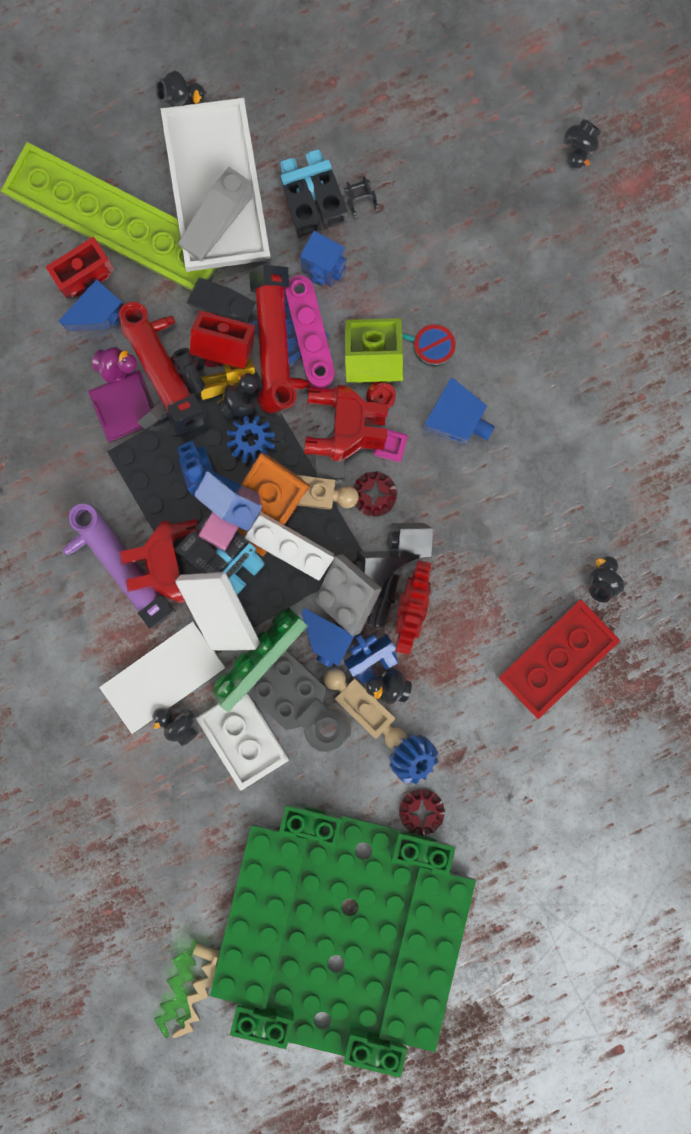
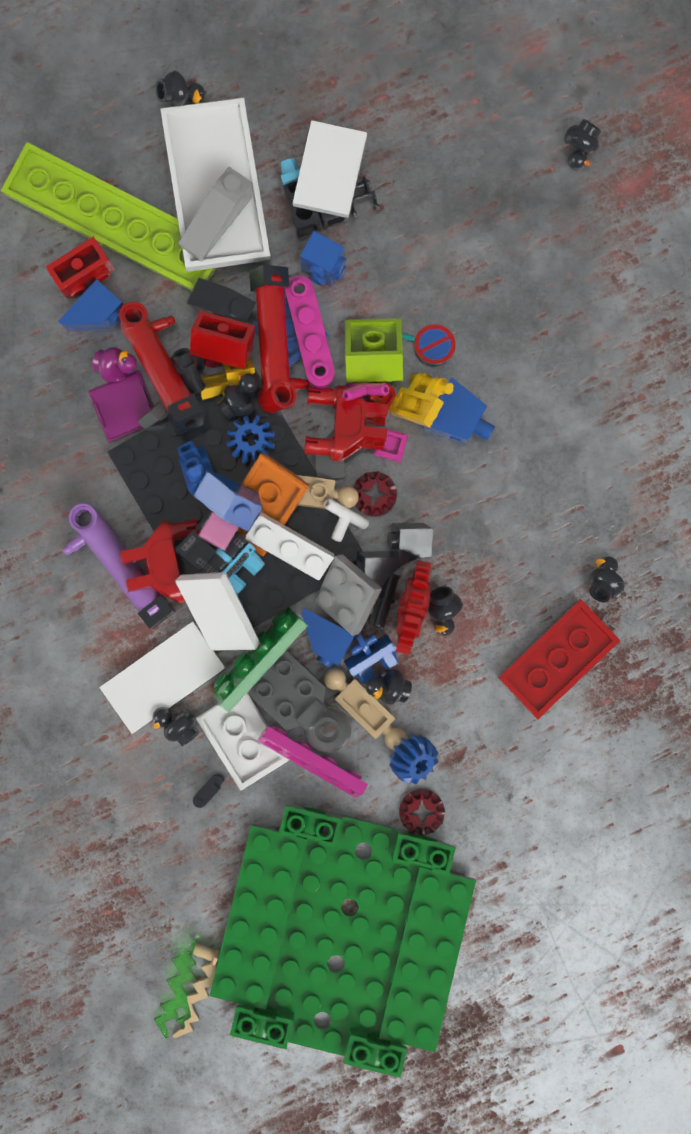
(208, 791): none -> black piece
(323, 766): none -> dark pink plate
(330, 169): none -> white tile
(345, 517): none -> white piece
(361, 389): none -> dark pink piece
(419, 406): none -> yellow plate
(443, 607): none -> black animal

